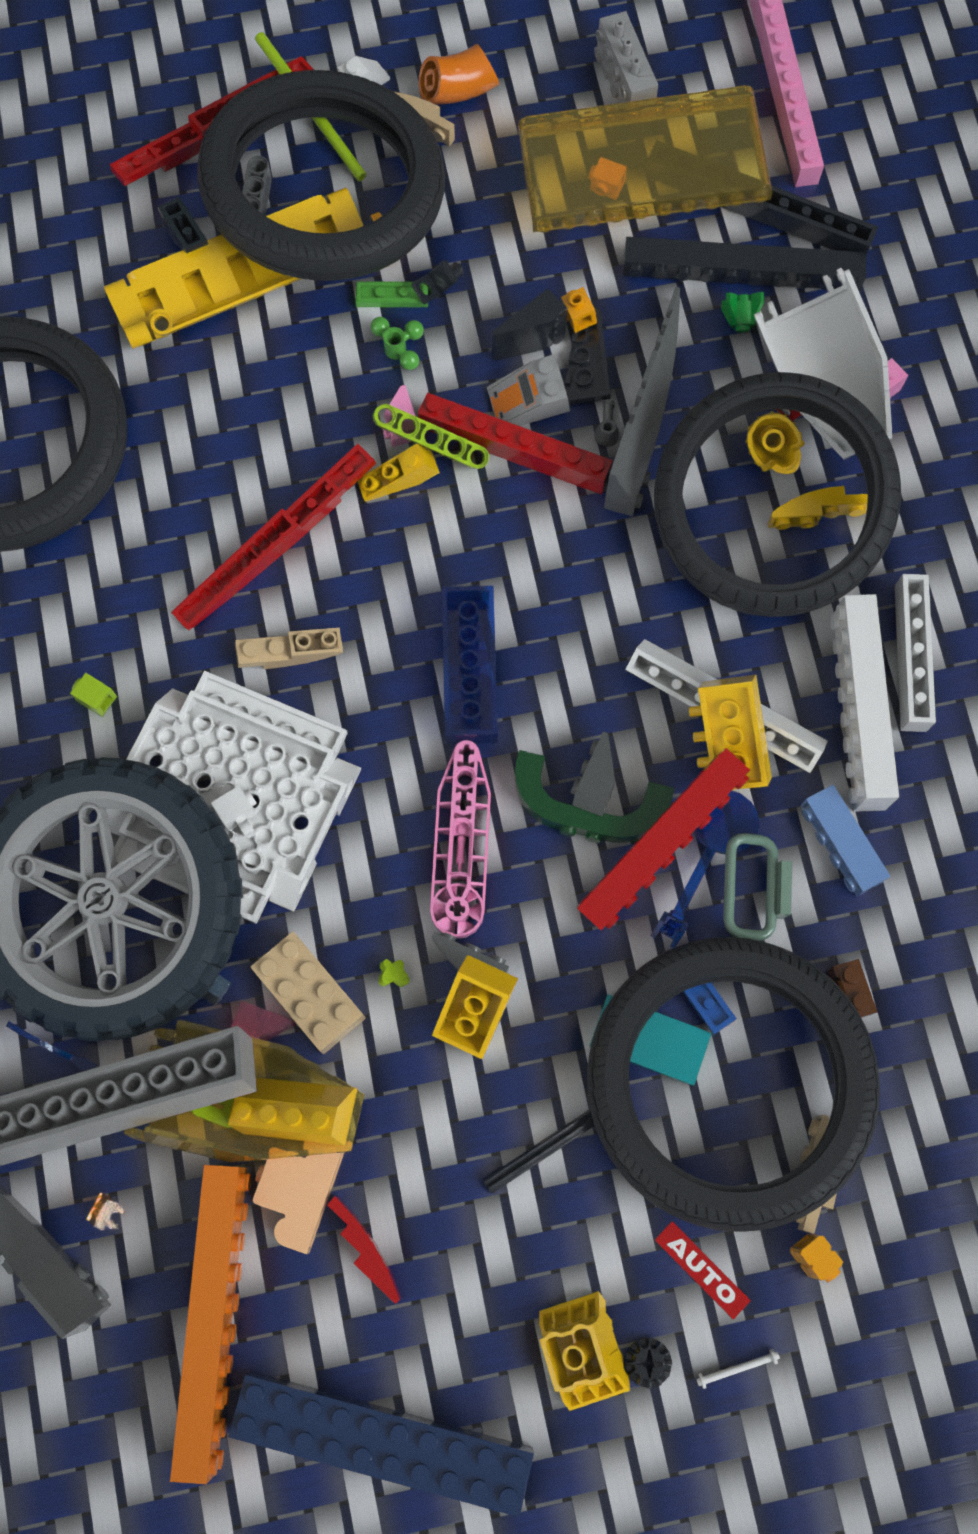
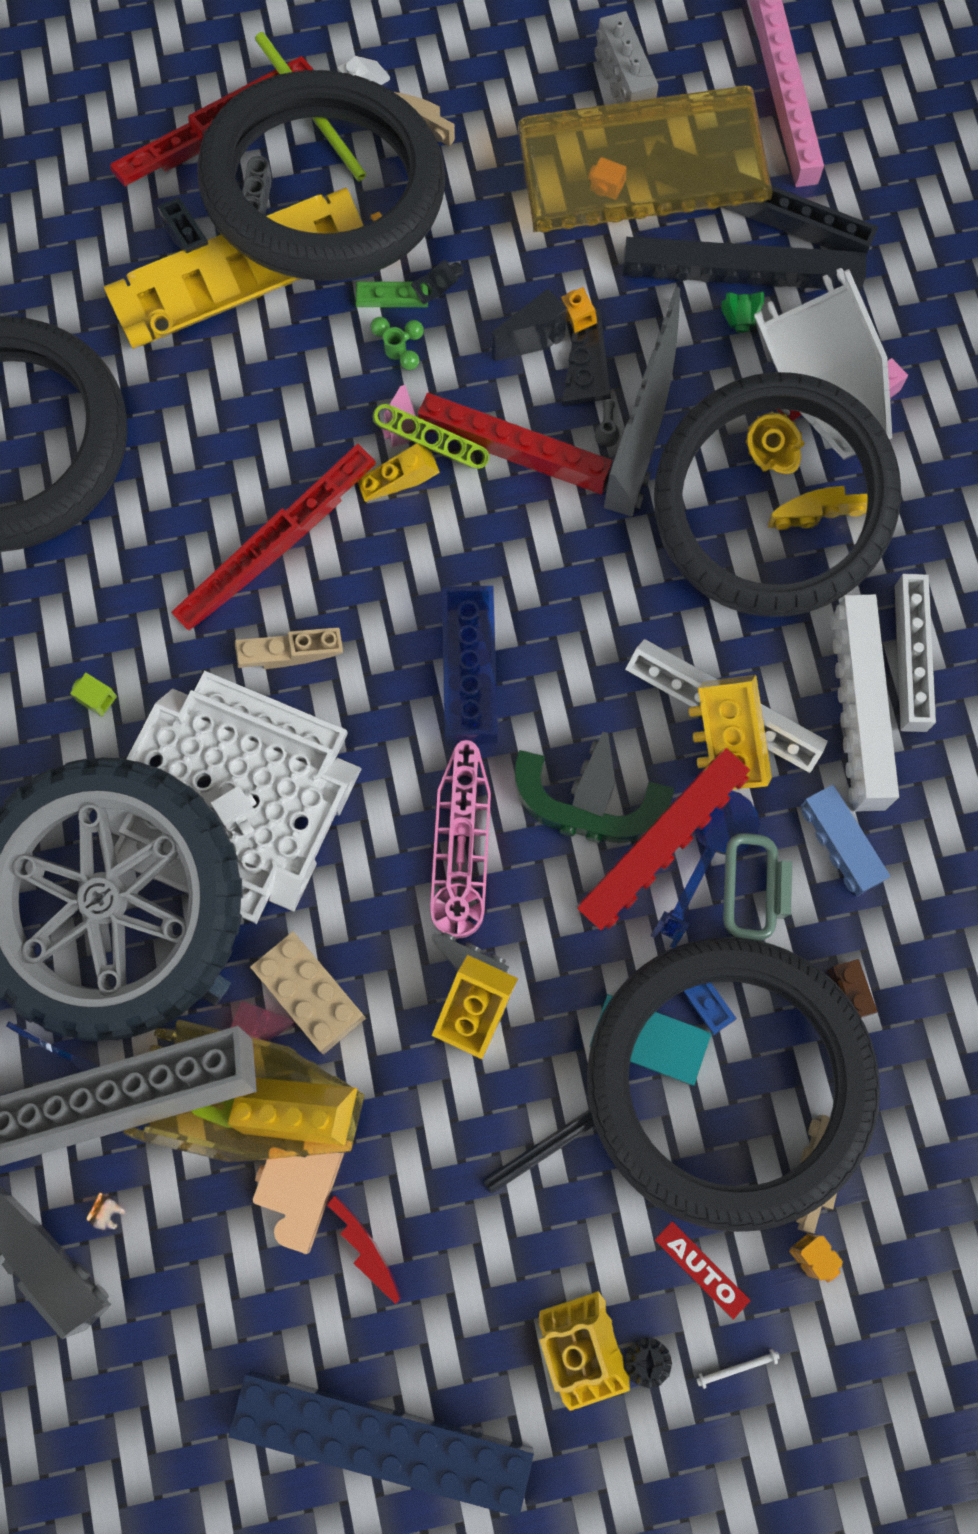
(210, 1325): orange brick -> none
(393, 973): lime piece -> none
(456, 76): orange brick -> none
(530, 393): light grey slope -> none

